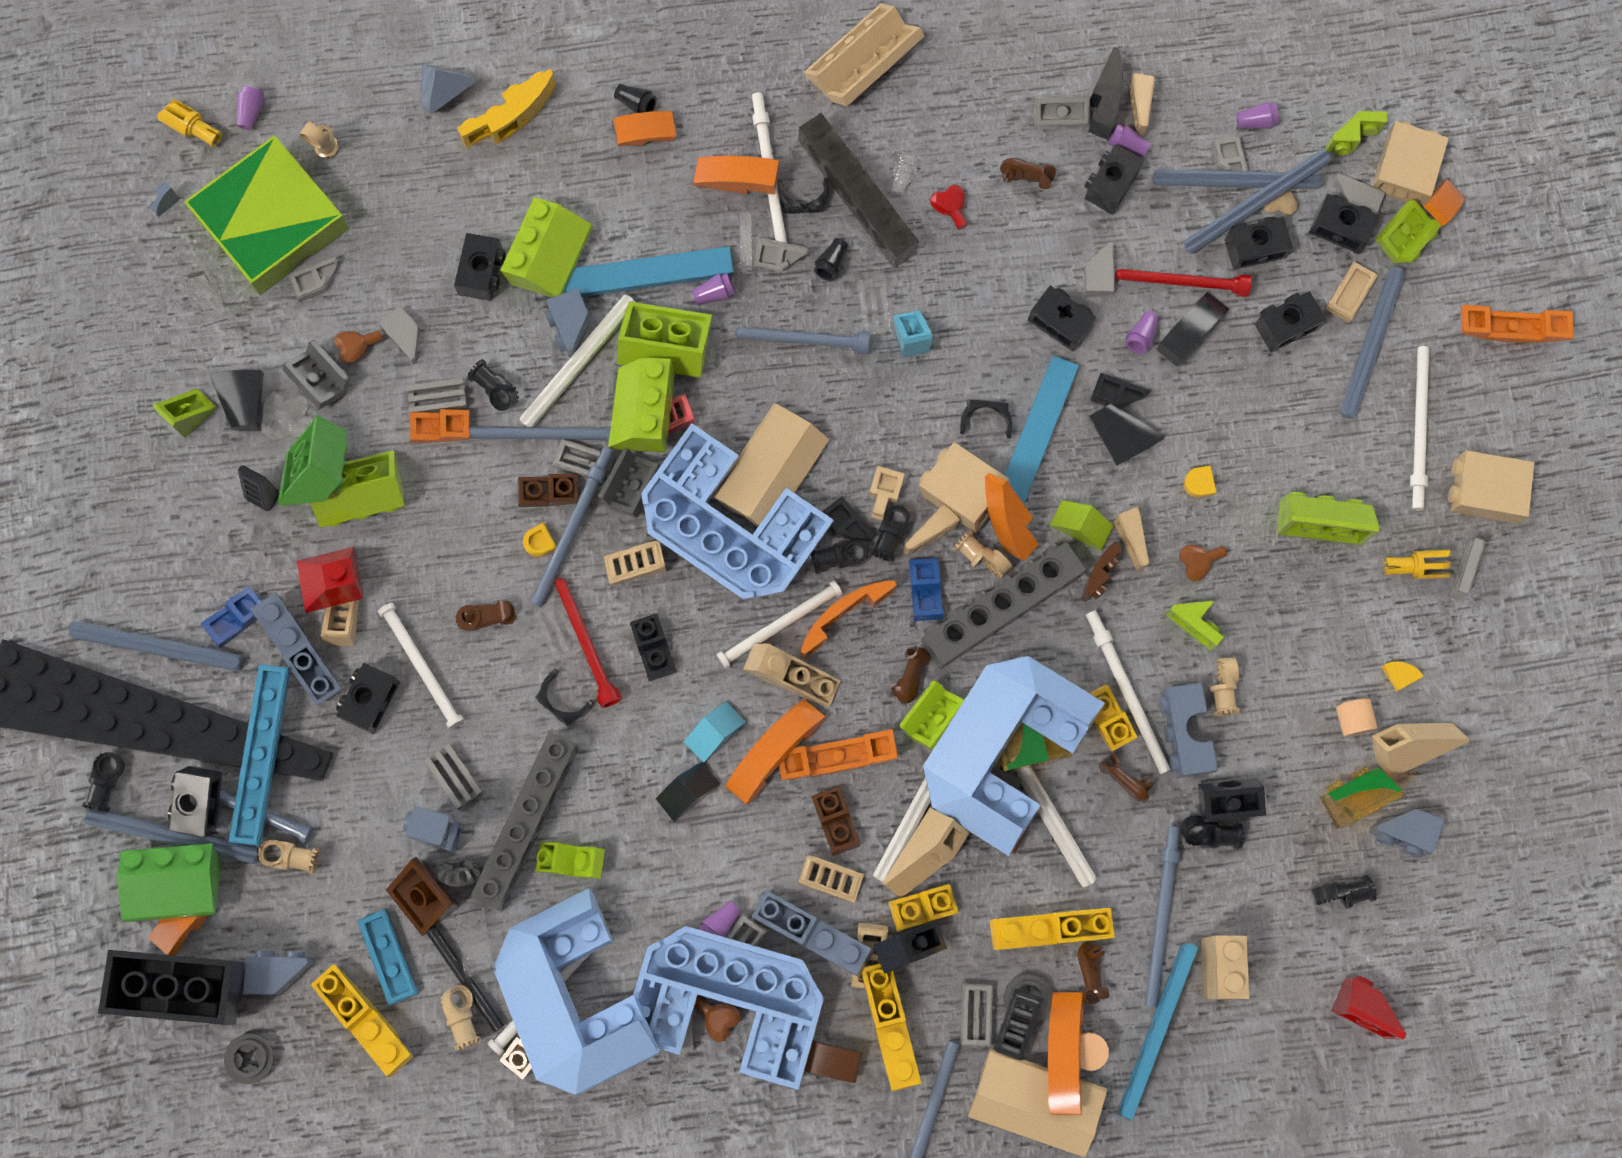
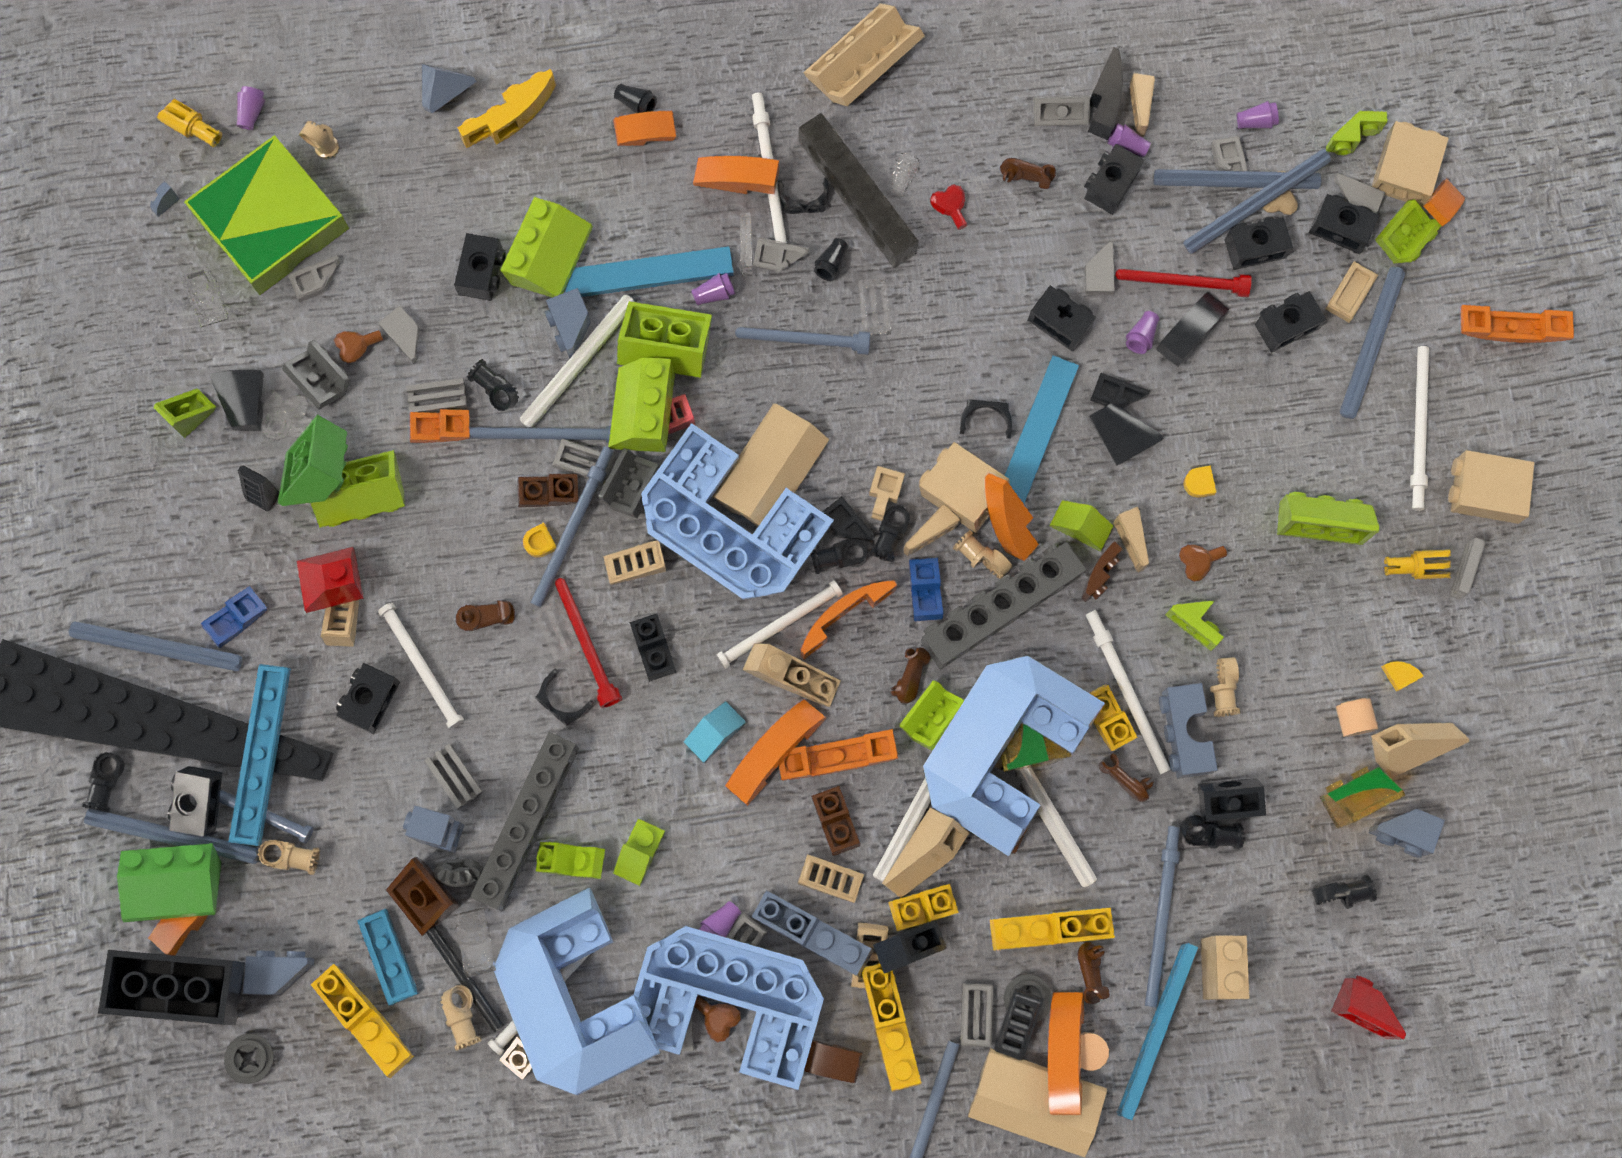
(296, 648): sand blue slope -> none
(638, 852): none -> lime slope
(687, 791): black slope -> none
(912, 333): medium azure slope -> none

